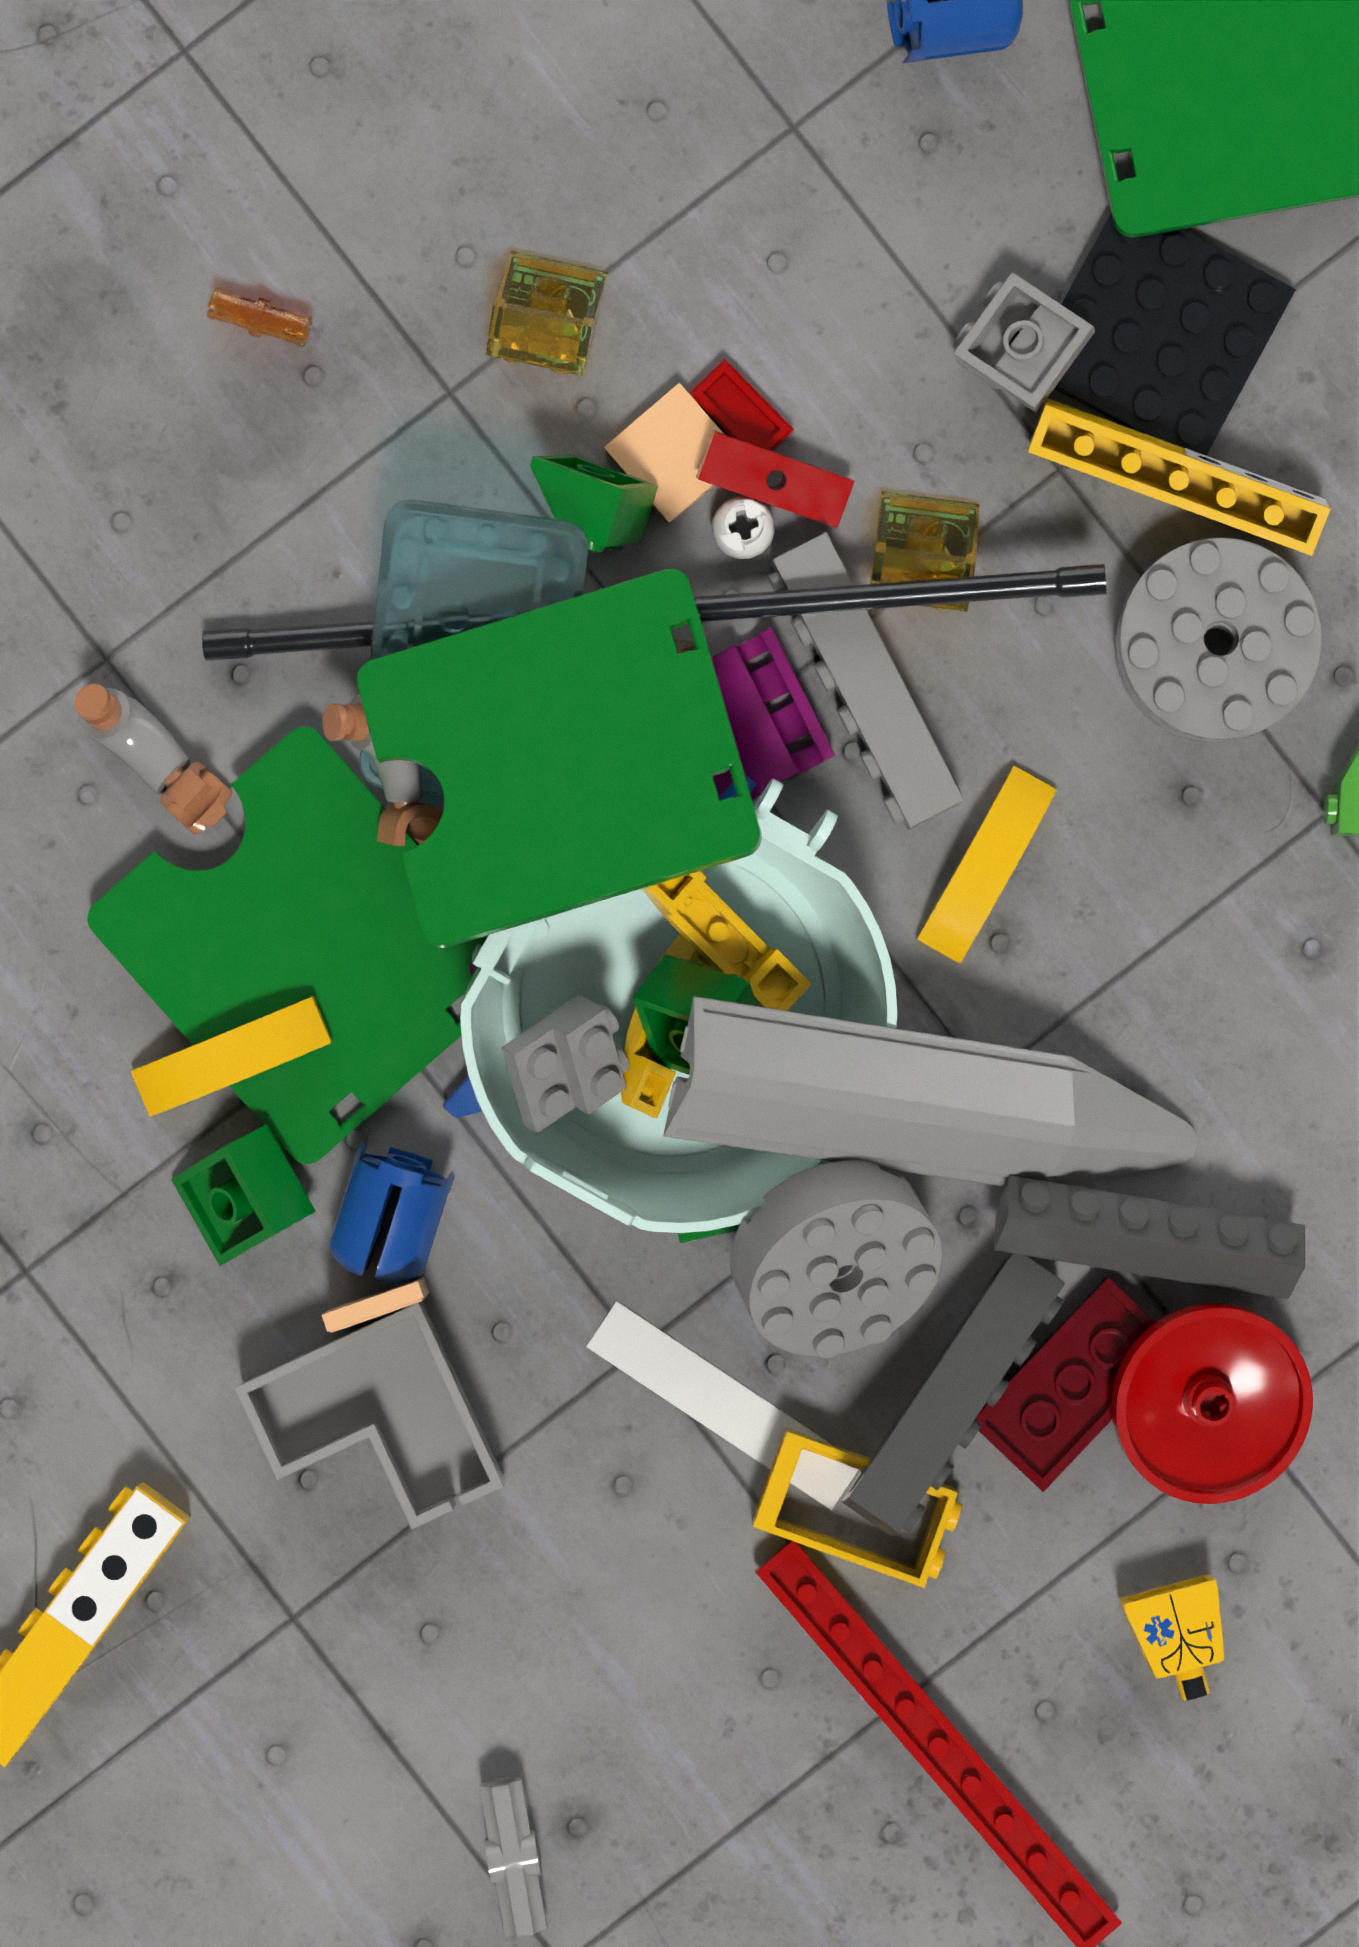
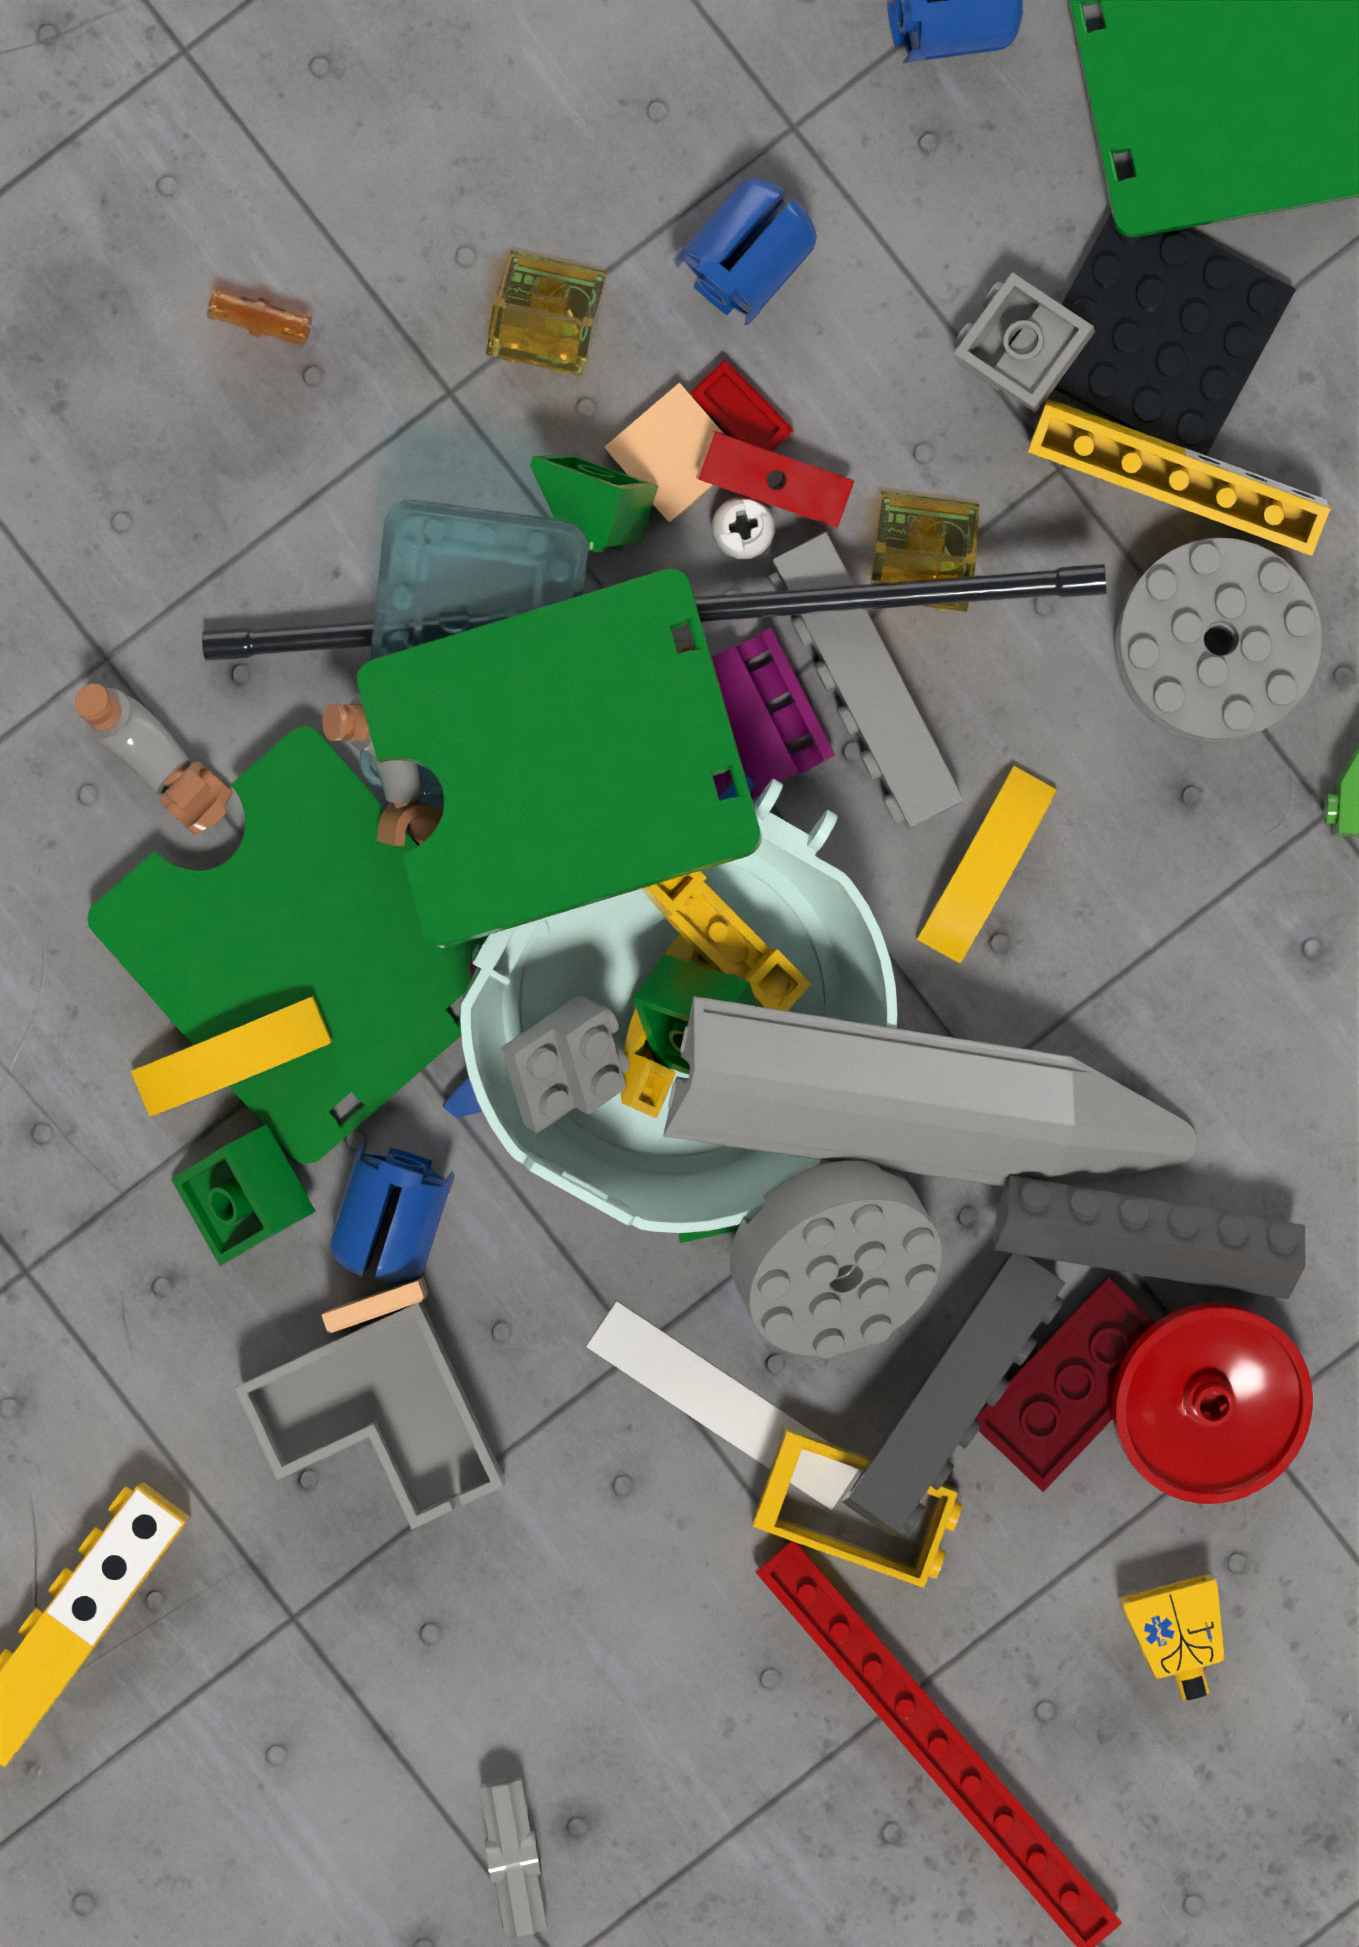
(764, 264): none -> blue cylinder

